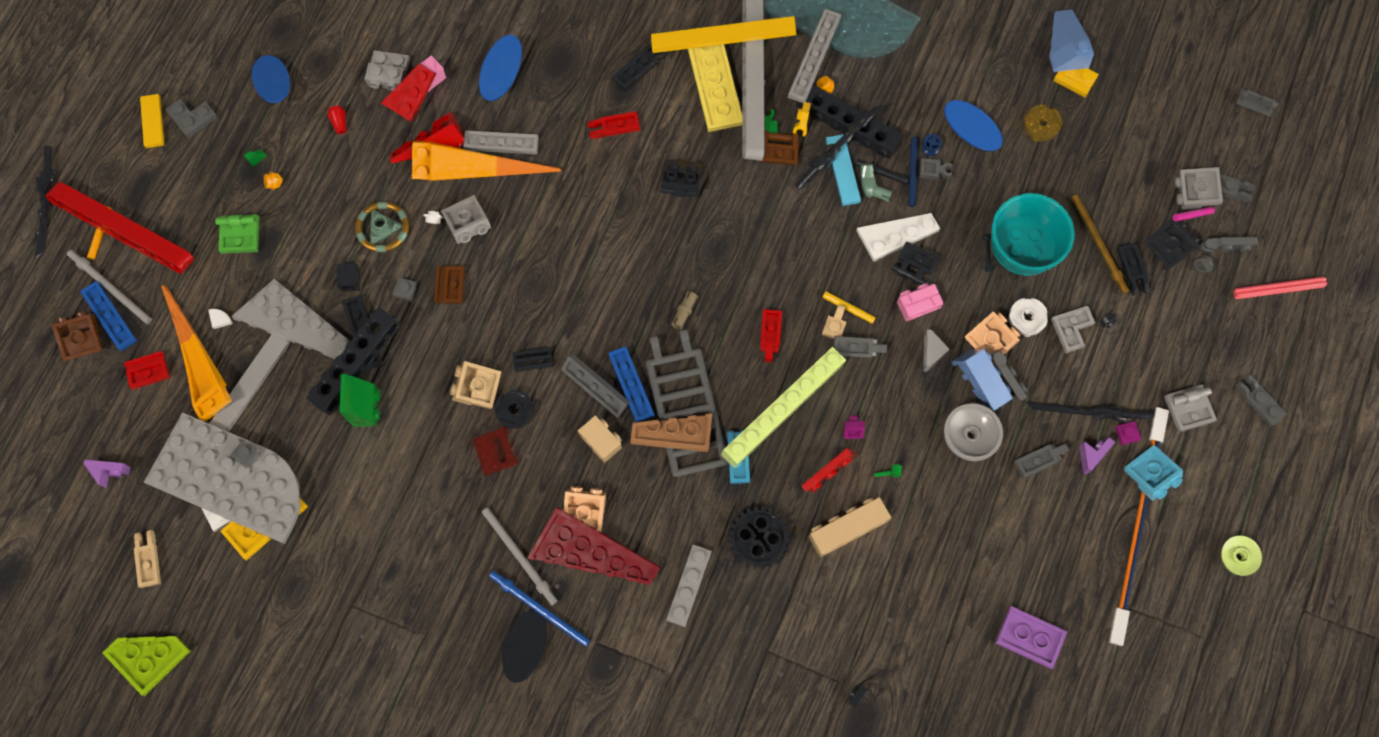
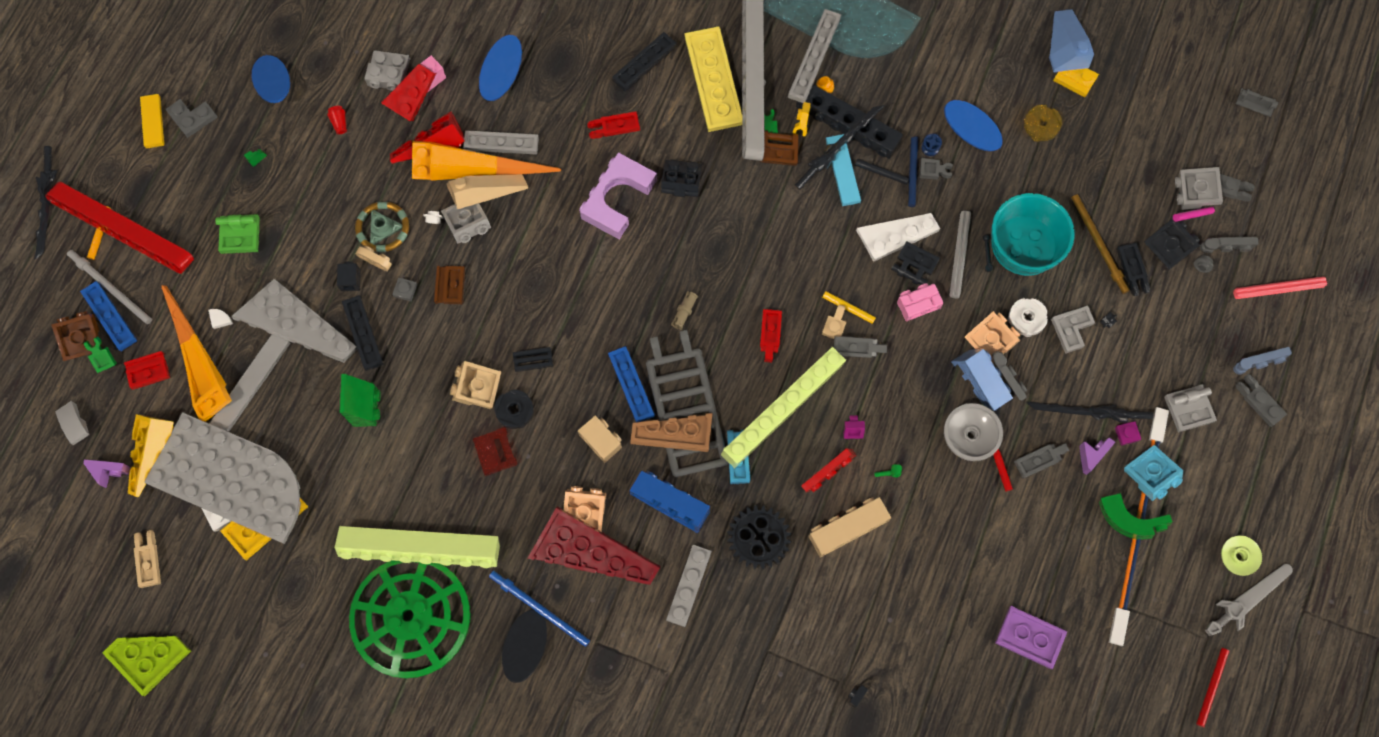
(71, 423): none -> light grey slope
(100, 358): none -> green plate
(150, 437): none -> yellow wedge
(245, 453): dark grey plate -> none
(272, 180): light orange plate -> none
(364, 357): black brick -> none
(368, 255): none -> tan plate
(412, 629): none -> green dish
(417, 546): none -> yellowish green brick
(478, 189): none -> tan wedge
(541, 586): light grey bar -> none
(595, 385): dark grey plate -> none
(620, 171): none -> lavender arch
(670, 501): none -> blue wedge
(723, 34): yellow tile -> none
(869, 184): sand green arm -> none
(933, 350): light grey slope -> none
(960, 253): none -> light grey axle
(1002, 471): none -> red bar
(1128, 525): none -> green arch
(1212, 687): none -> red bar
(1243, 604): none -> light grey sword
(1262, 360): none -> sand blue plate

